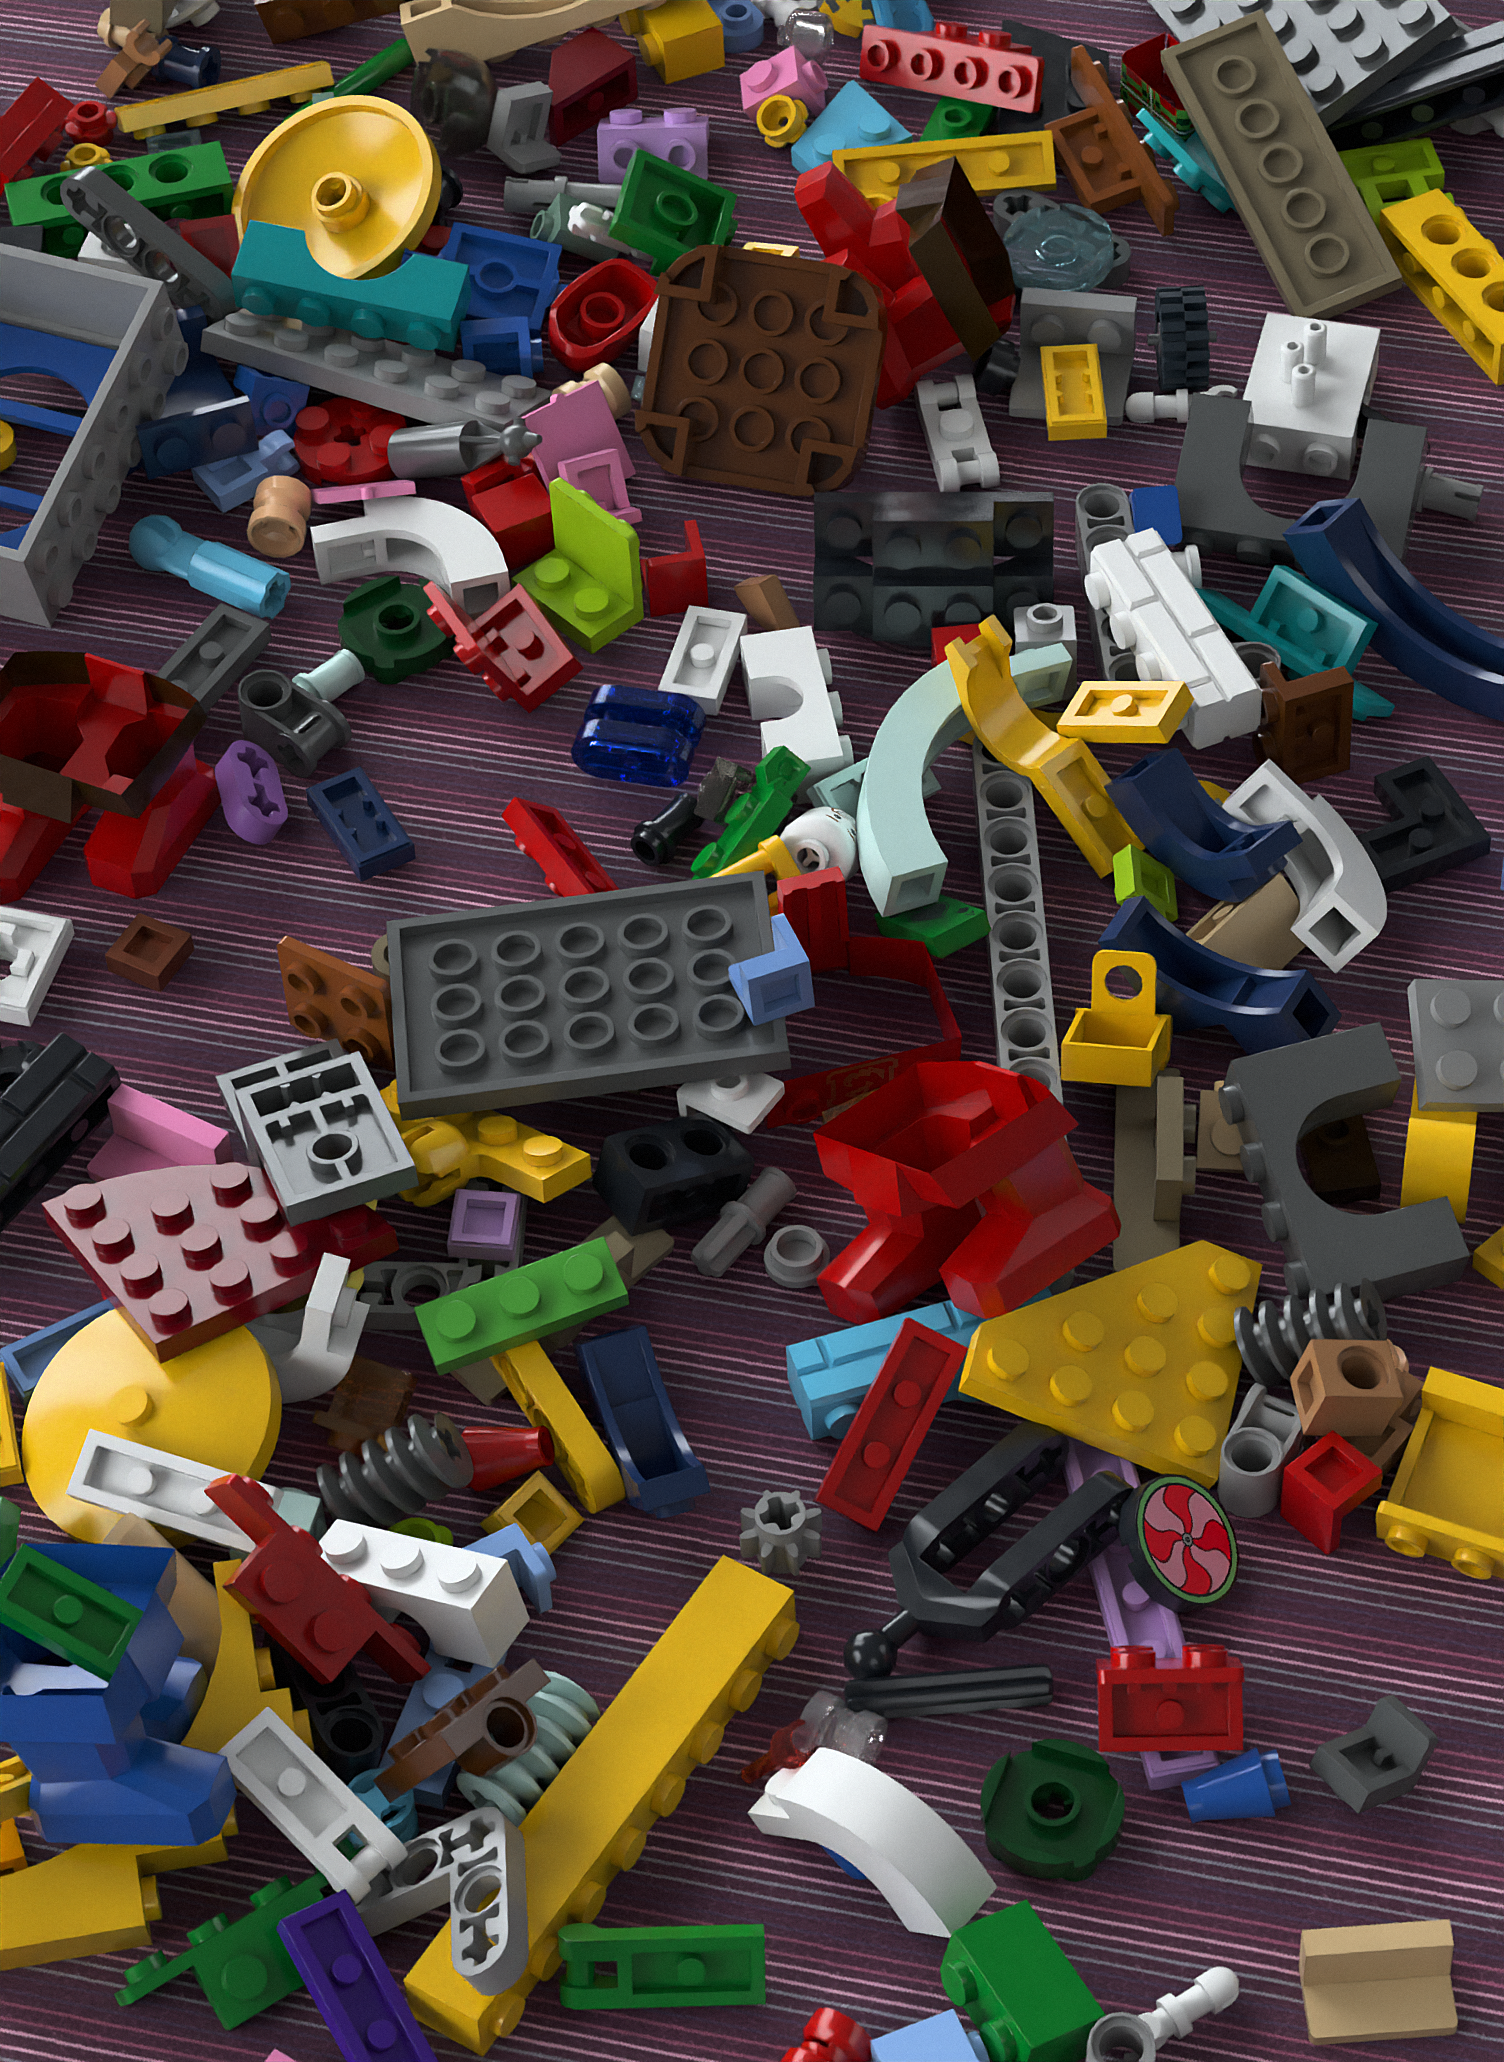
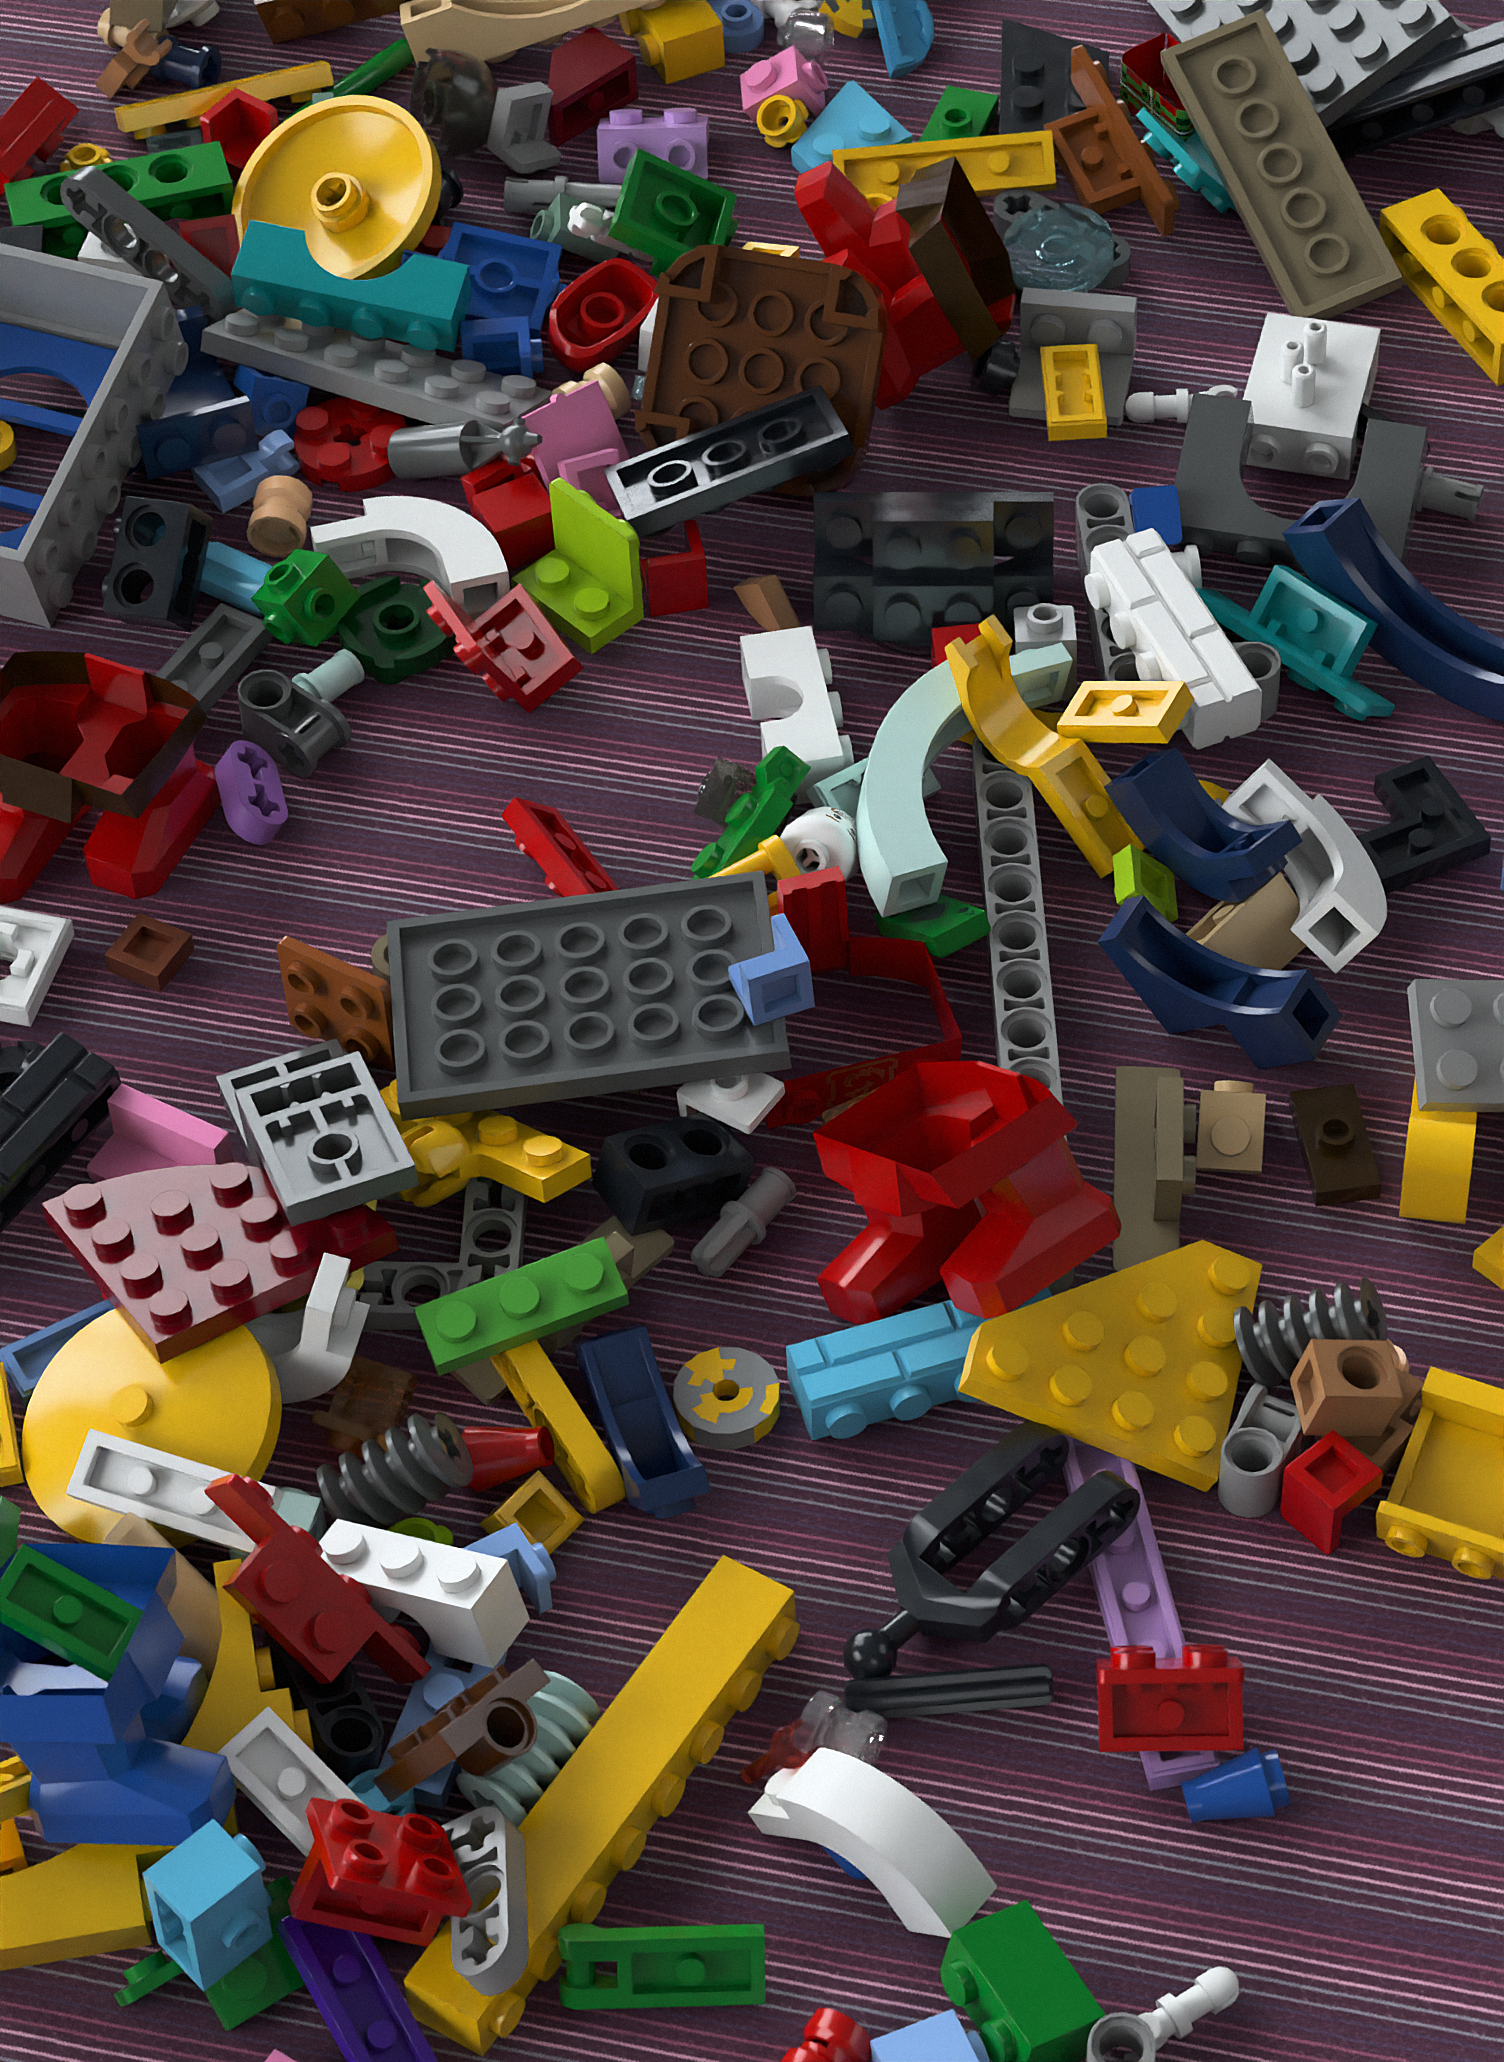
(91, 124): red plate -> none
(171, 564): none -> black brick
(209, 1903): none -> medium azure brick
(240, 126): none -> red panel
(304, 598): none -> green brick
(360, 824): dark blue plate -> none
(363, 491): bright pink piece -> none
(378, 1873): none -> red bracket
(485, 1225): lavender tile -> none
(639, 736): clear blue brick -> none
(656, 839): black pin -> none
(705, 656): white plate -> none
(729, 462): none -> black plate
(731, 1422): none -> piece
(781, 1532): light grey gear -> none
(796, 1256): light grey plate -> none
(890, 1425): red plate -> none
(955, 64): bracket -> none
(956, 436): white plate -> none
(1043, 1846): dark green plate -> none
(1118, 1037): yellow piece -> none
(1179, 1543): tile -> none
(1182, 338): black wheel -> none
(1276, 1103): dark grey arch -> none
(1305, 723): reddish brown bracket -> none
(1377, 1759): dark grey bracket -> none
(1378, 1982): tan panel -> none
(1394, 171): lime plate -> none

